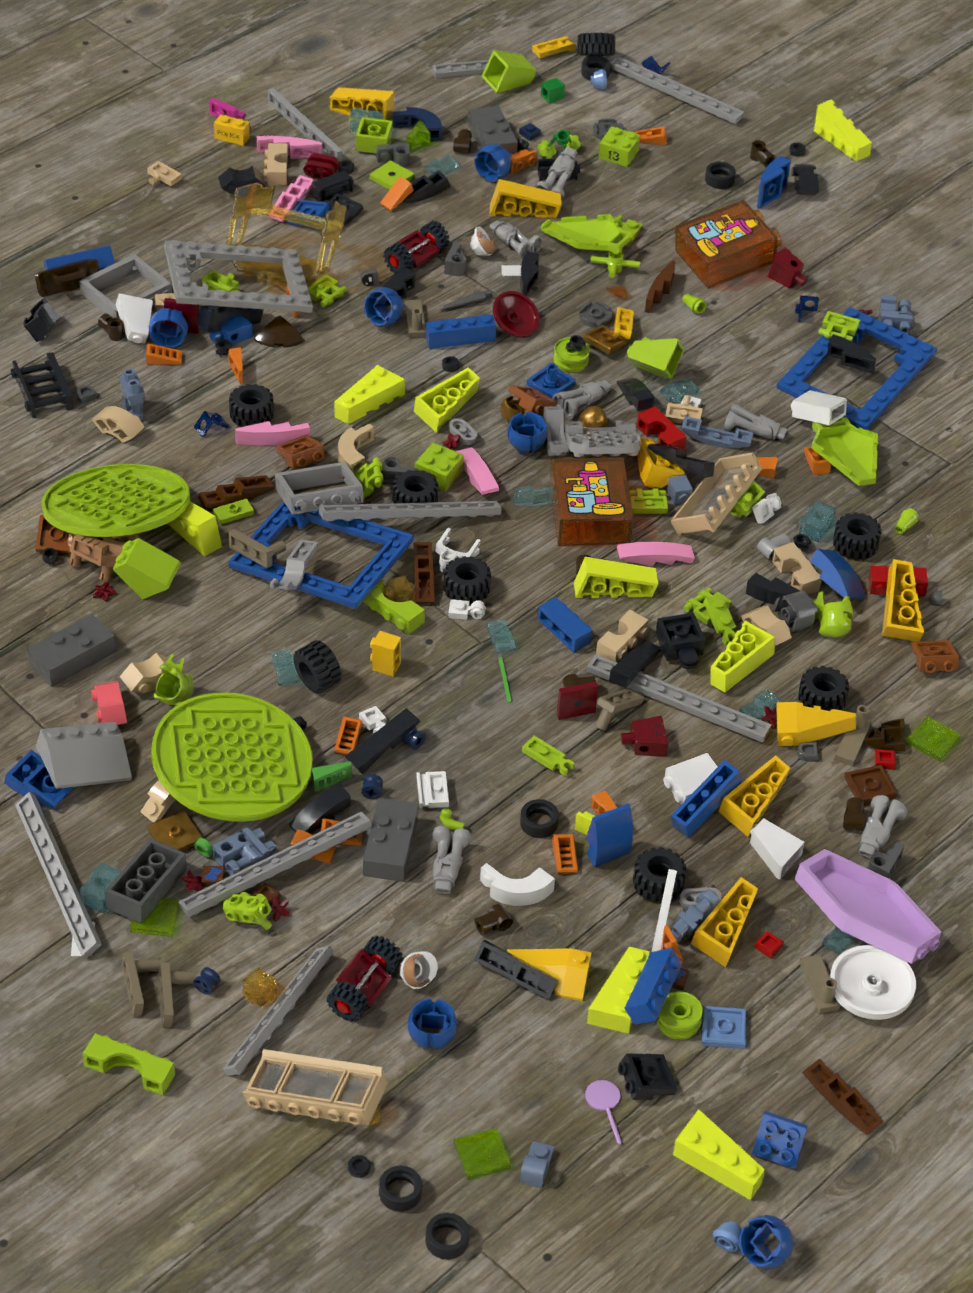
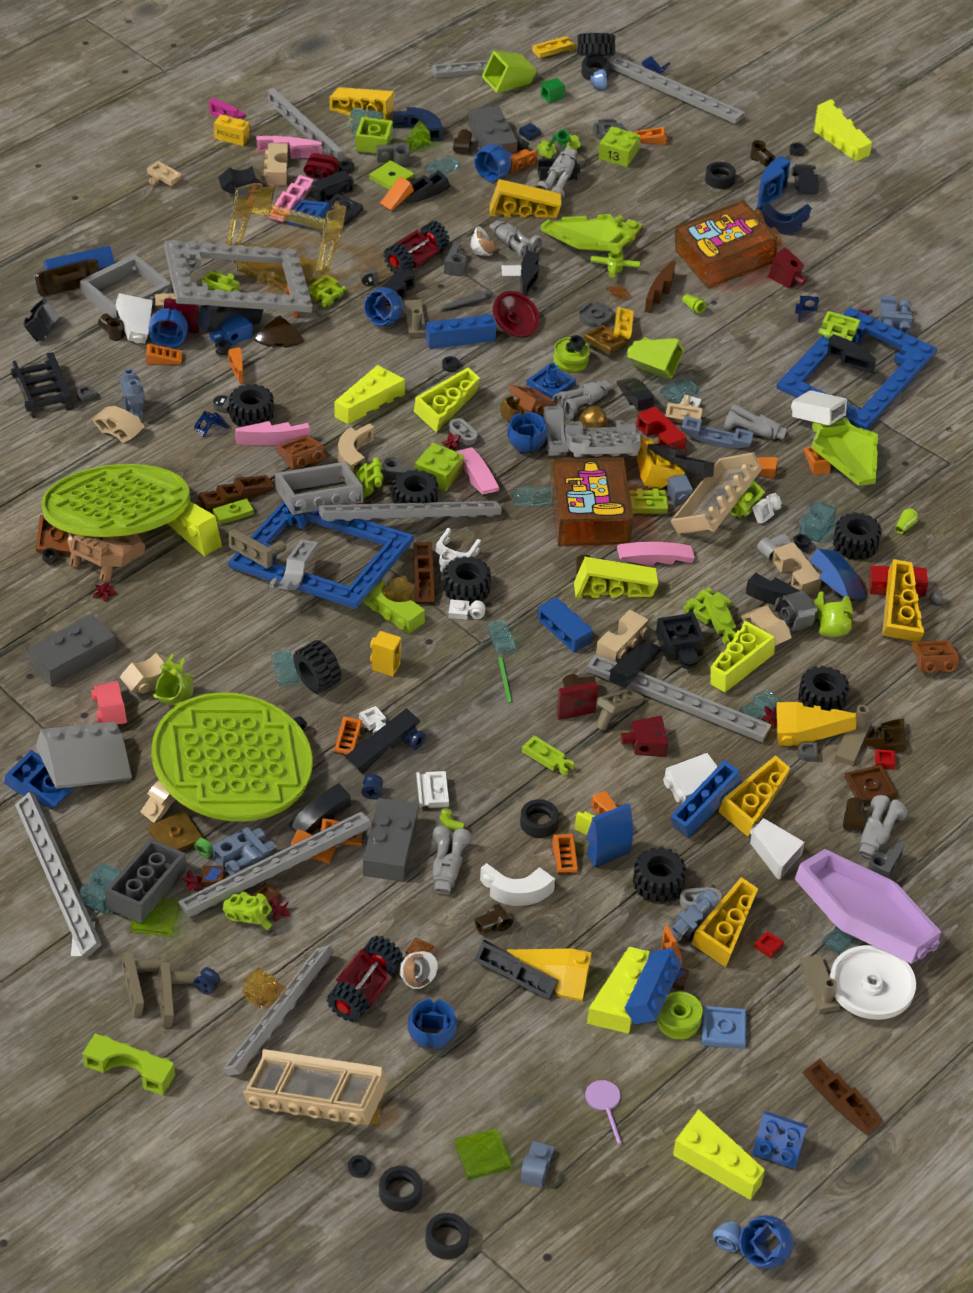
(145, 568): lime slope -> none
(221, 403): none -> tile
(330, 774): bright green slope -> none
(419, 945): none -> clear orange slope
(646, 1076): black plate -> none
(664, 910): white sticker -> none
(784, 222): none -> dark blue arch
(933, 738): clear neon green tile -> none

